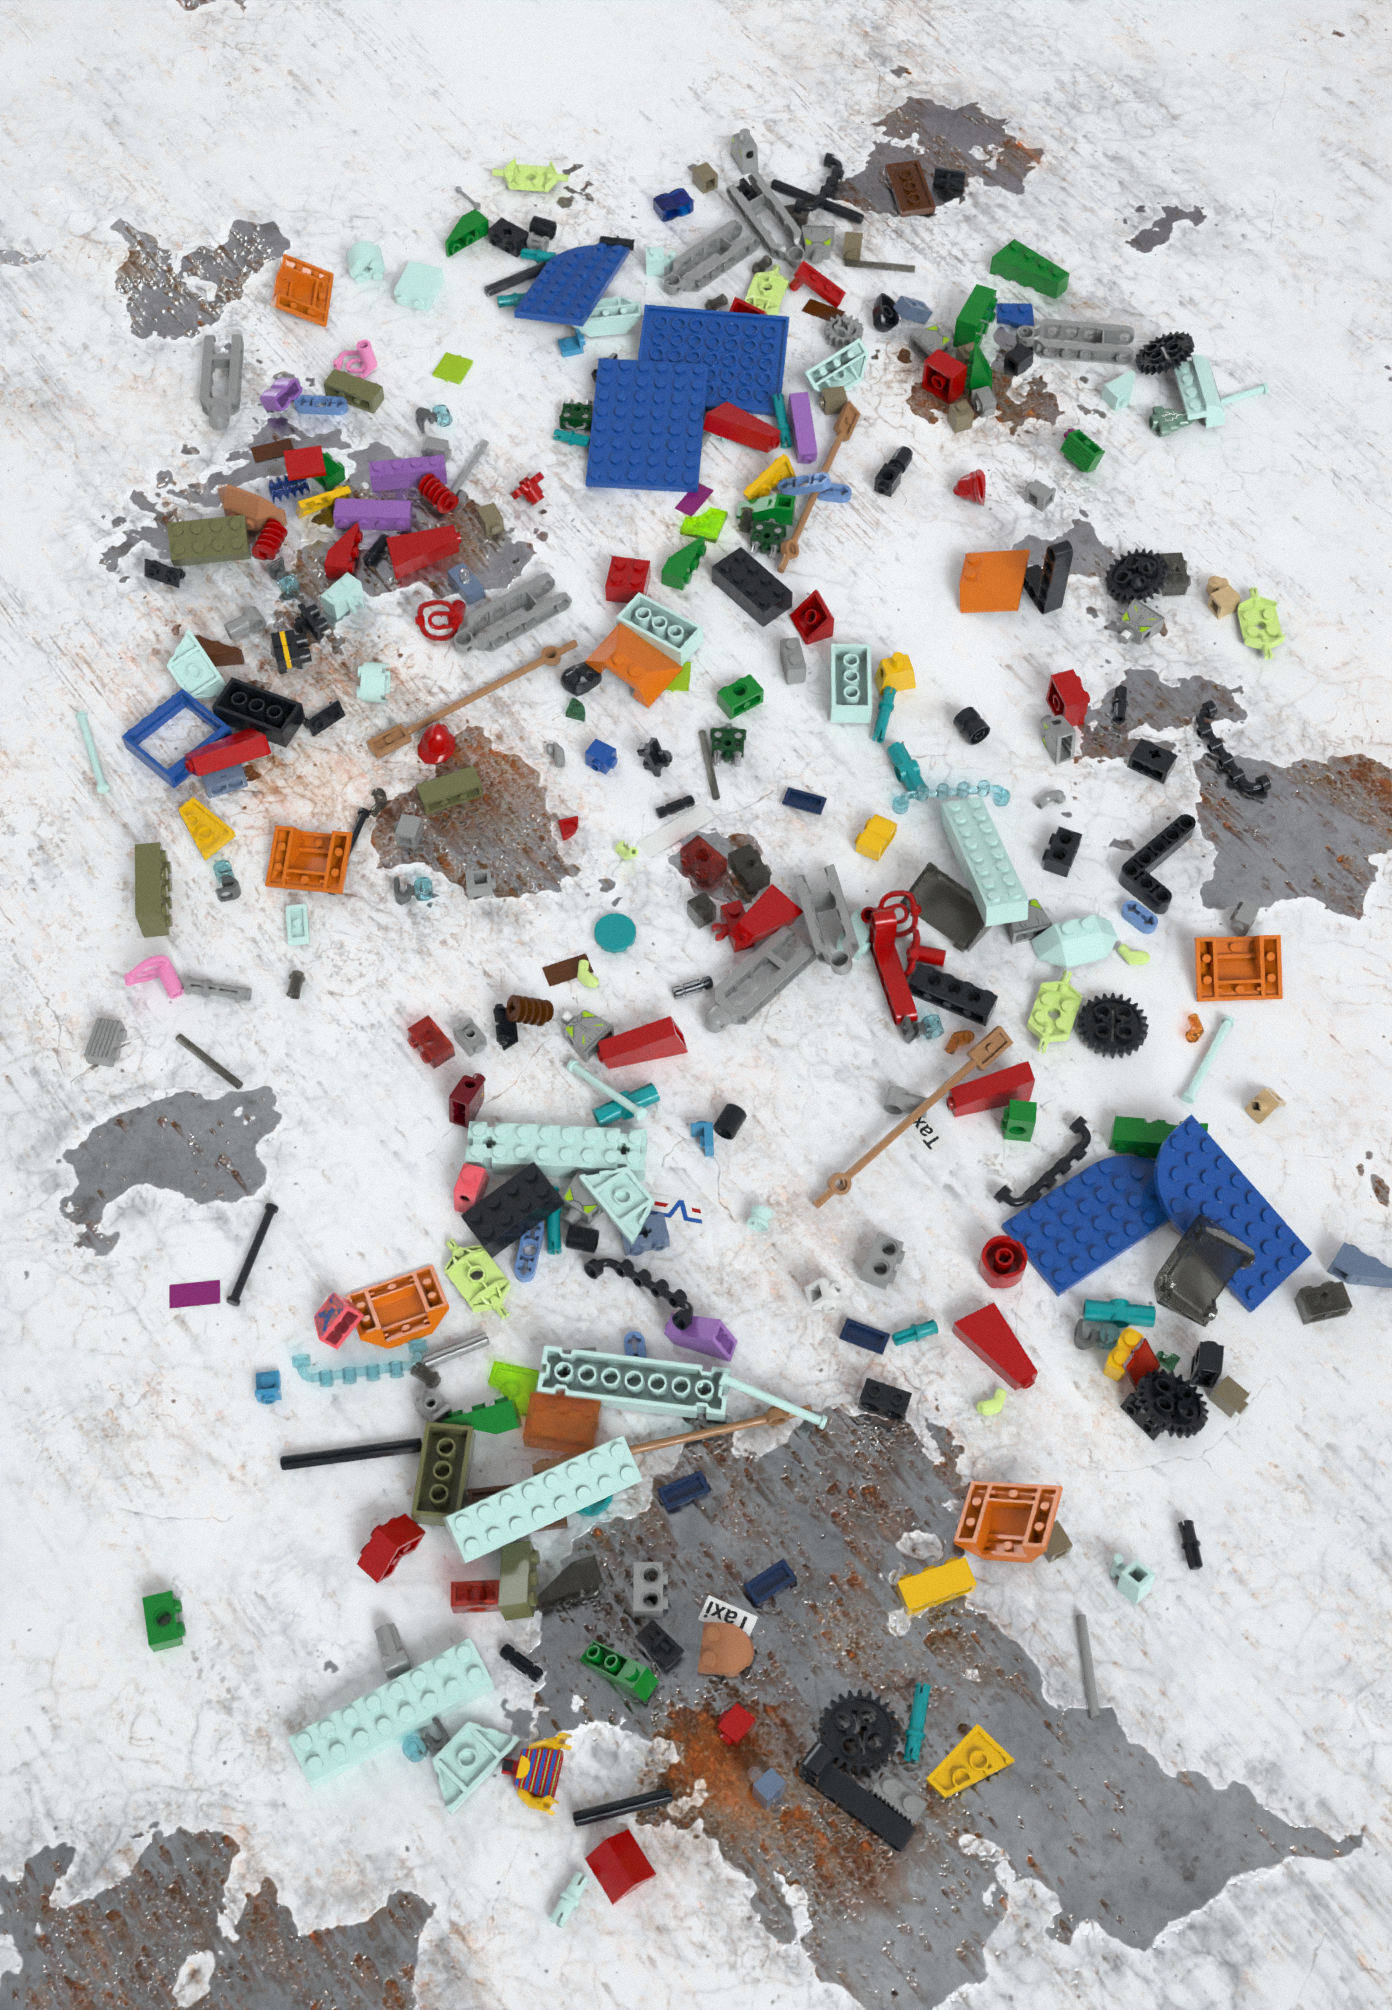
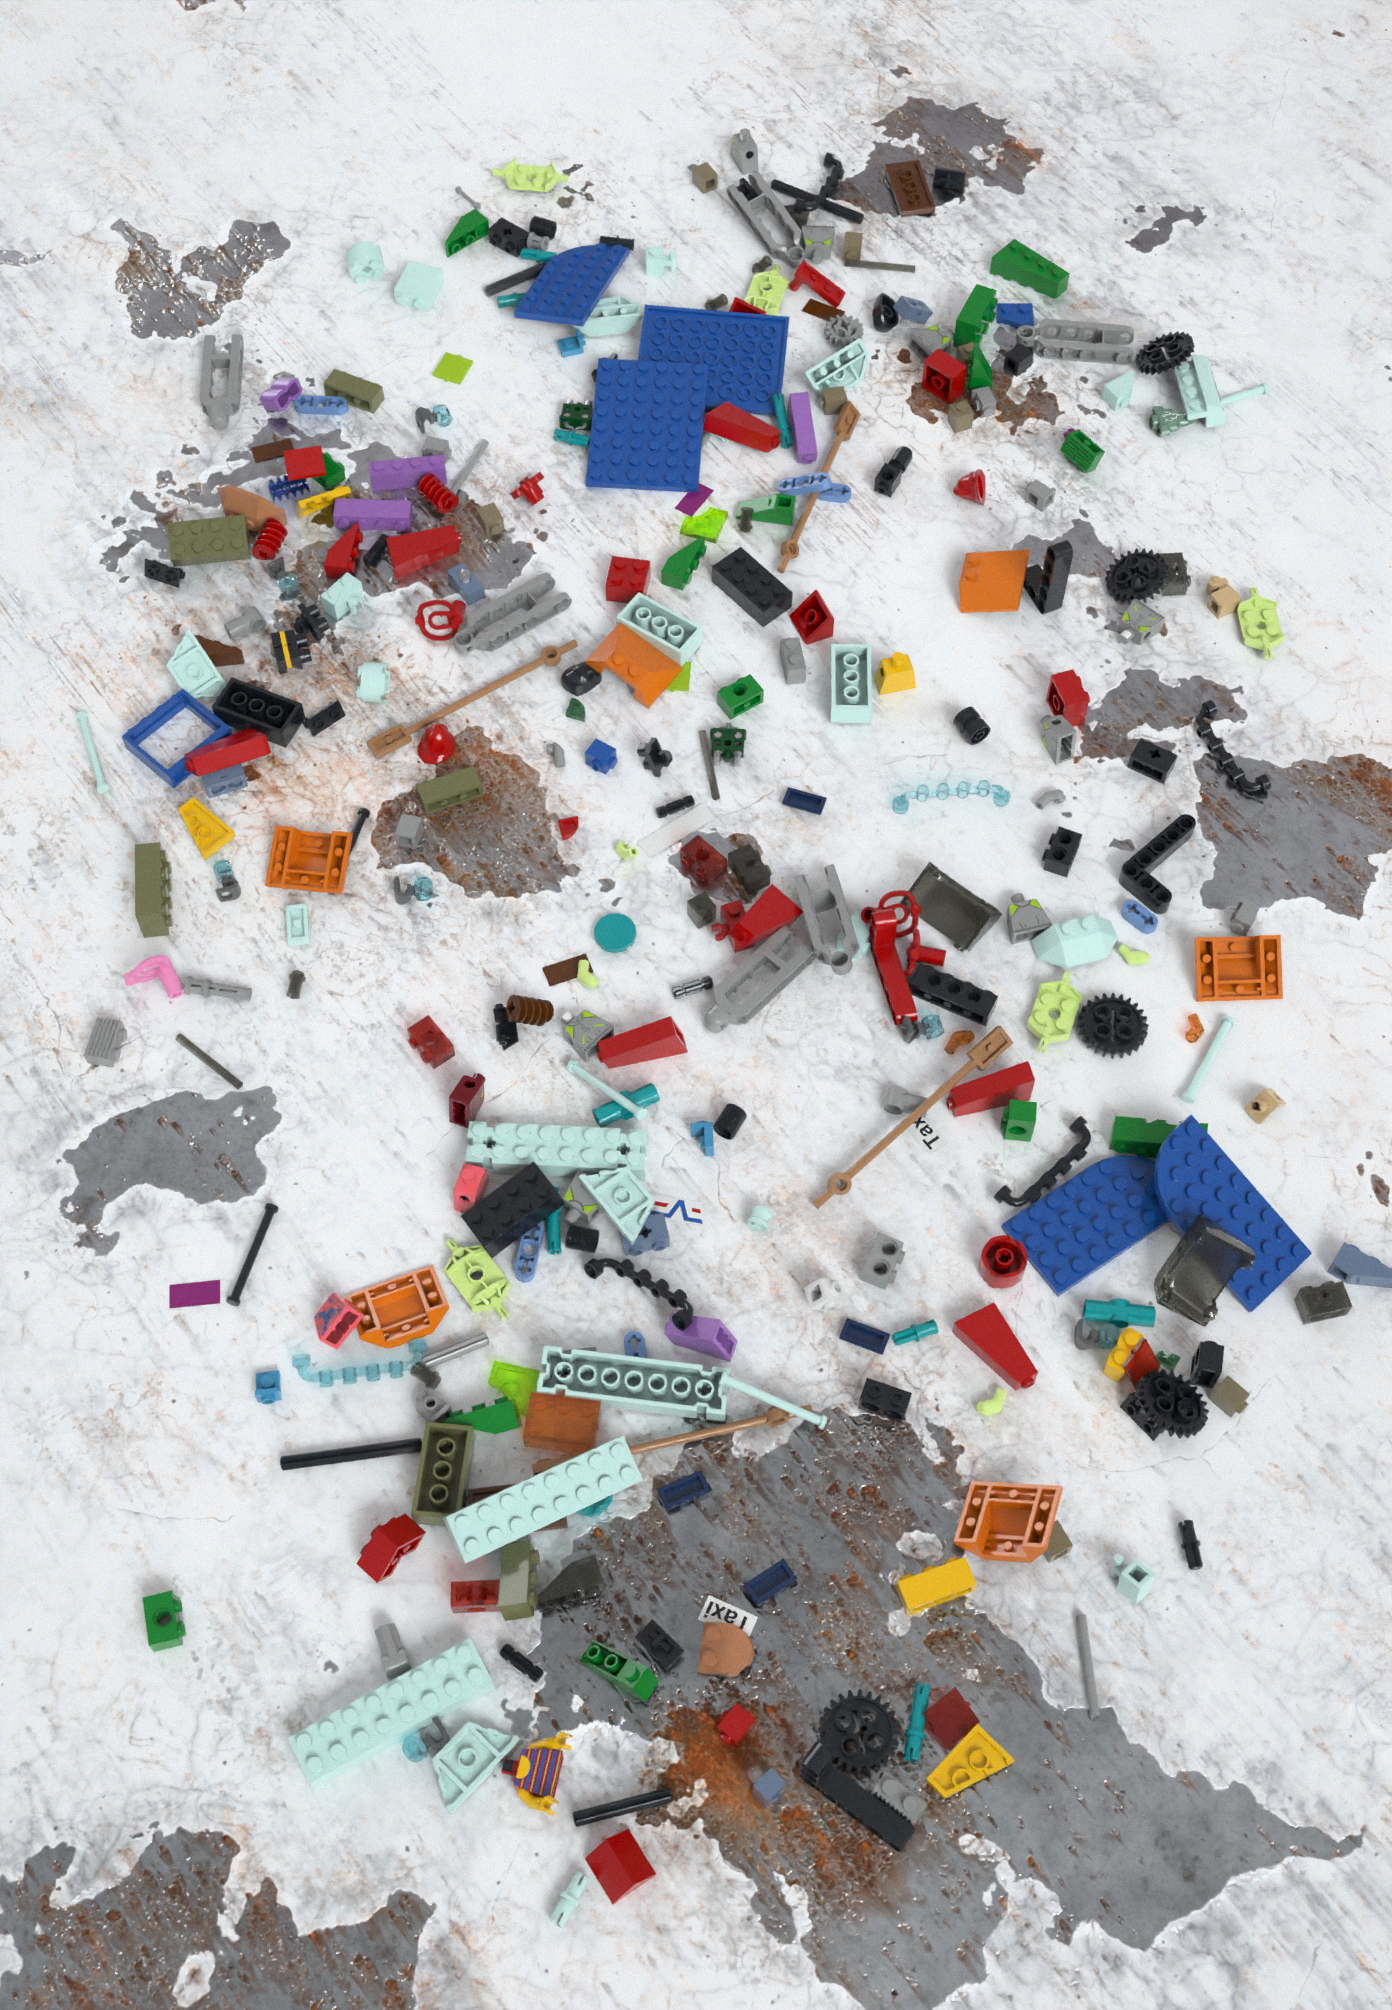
(302, 290): orange slope -> none
(367, 359): bright pink piece -> none
(380, 802): clear smoke arm -> none
(470, 1037): light grey brick -> none
(480, 883): light grey brick -> none
(643, 1589): light grey brick -> none
(673, 204): clear blue brick -> none
(719, 243): light grey piece -> none
(767, 537): dark green piece -> none
(768, 479): yellow wing -> none
(876, 837): yellow brick -> none
(885, 708): teal pin -> none
(905, 768): teal piece -> none
(950, 1718): none -> clear red piece
(984, 861): light aqua brick -> none
(1120, 704): black axle -> none

